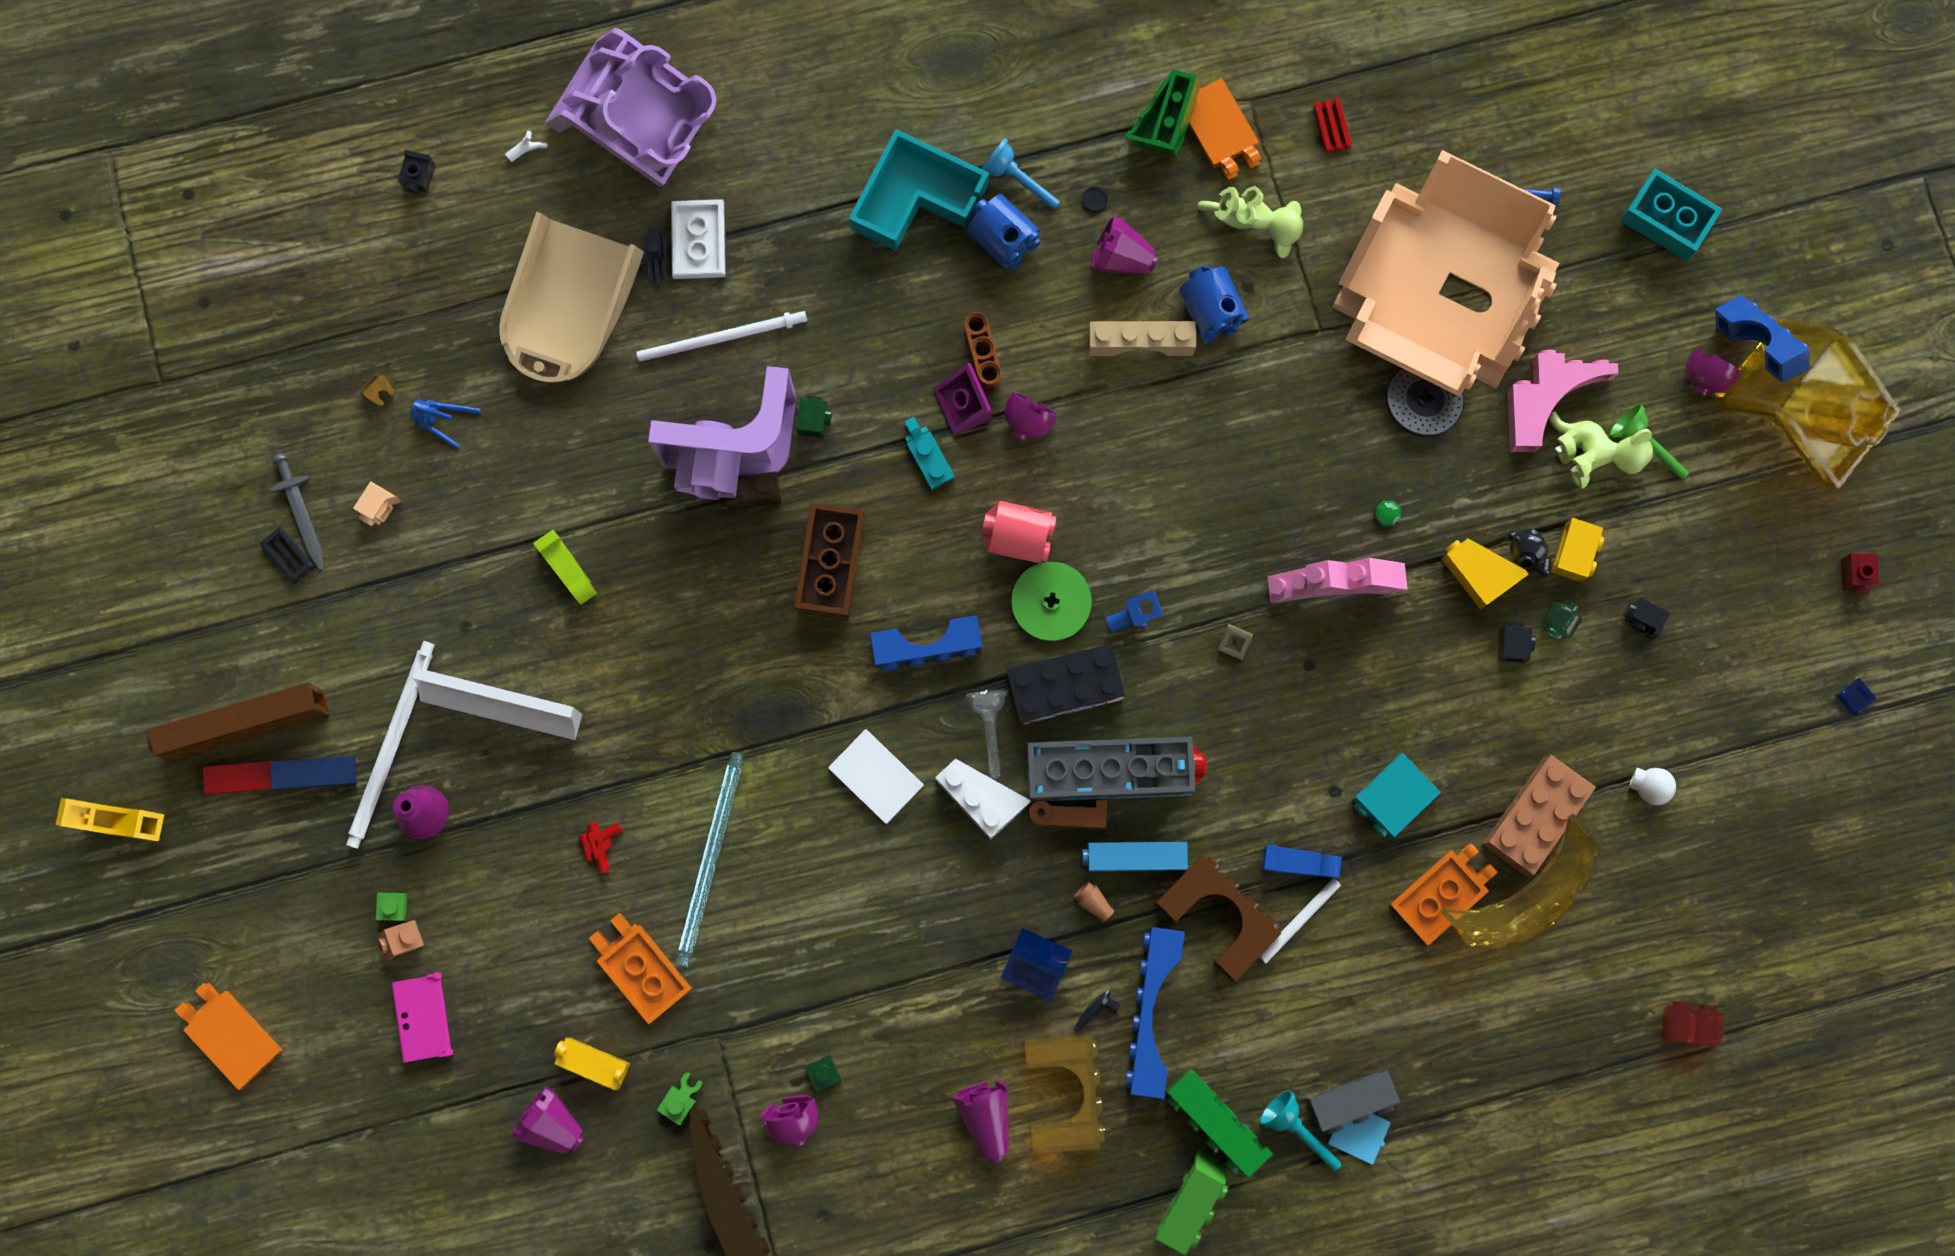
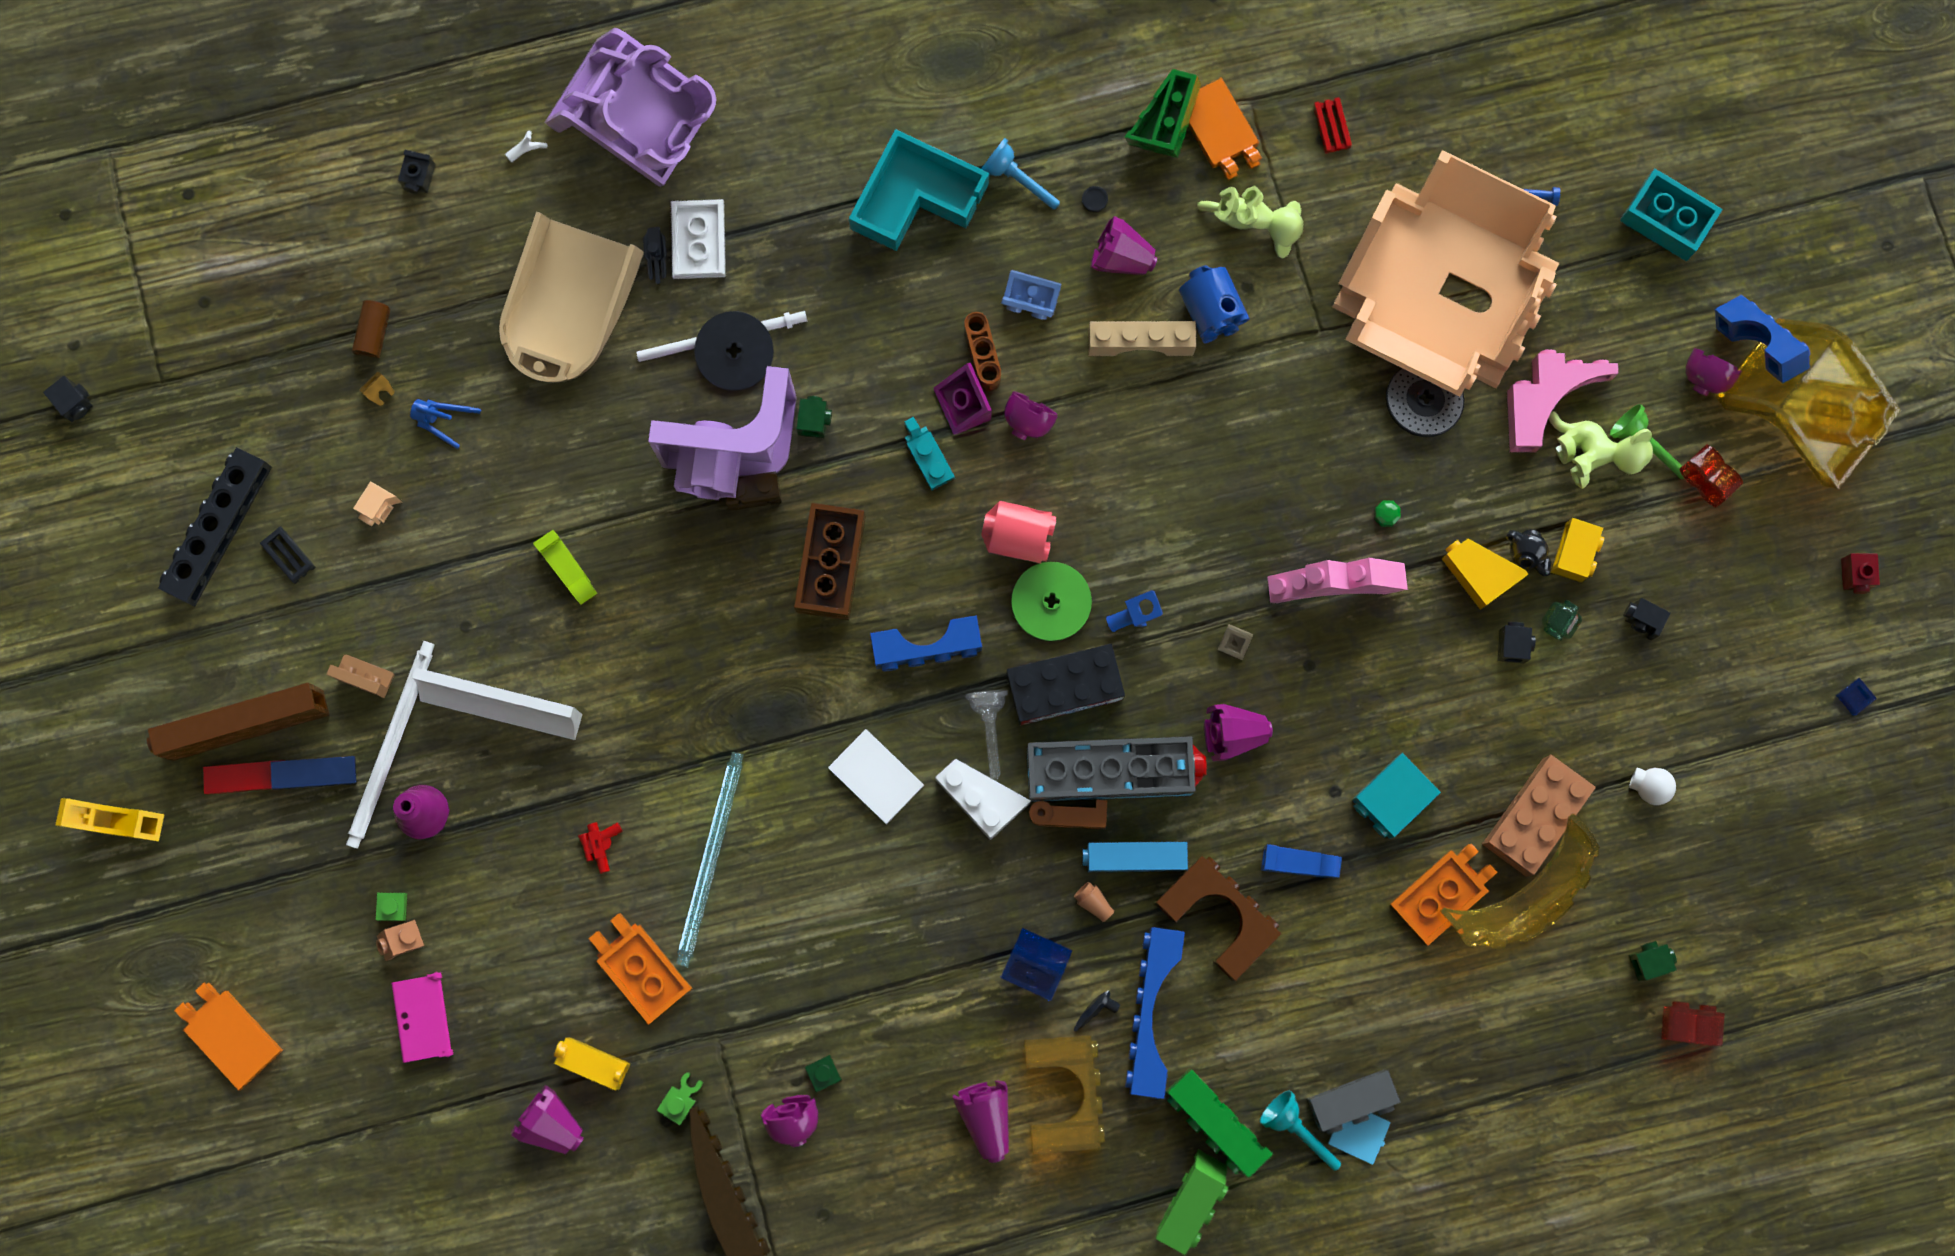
(69, 398): none -> black brick
(218, 540): none -> black brick
(298, 507): dark grey sword -> none
(362, 675): none -> medium nougat bracket
(371, 329): none -> reddish brown brick
(719, 335): none -> black piece
(996, 224): blue cylinder -> none
(1031, 294): none -> medium blue bracket
(1234, 731): none -> magenta cone
(1300, 920): white bar -> none
(1653, 961): none -> dark green brick
(1711, 476): none -> clear red brick

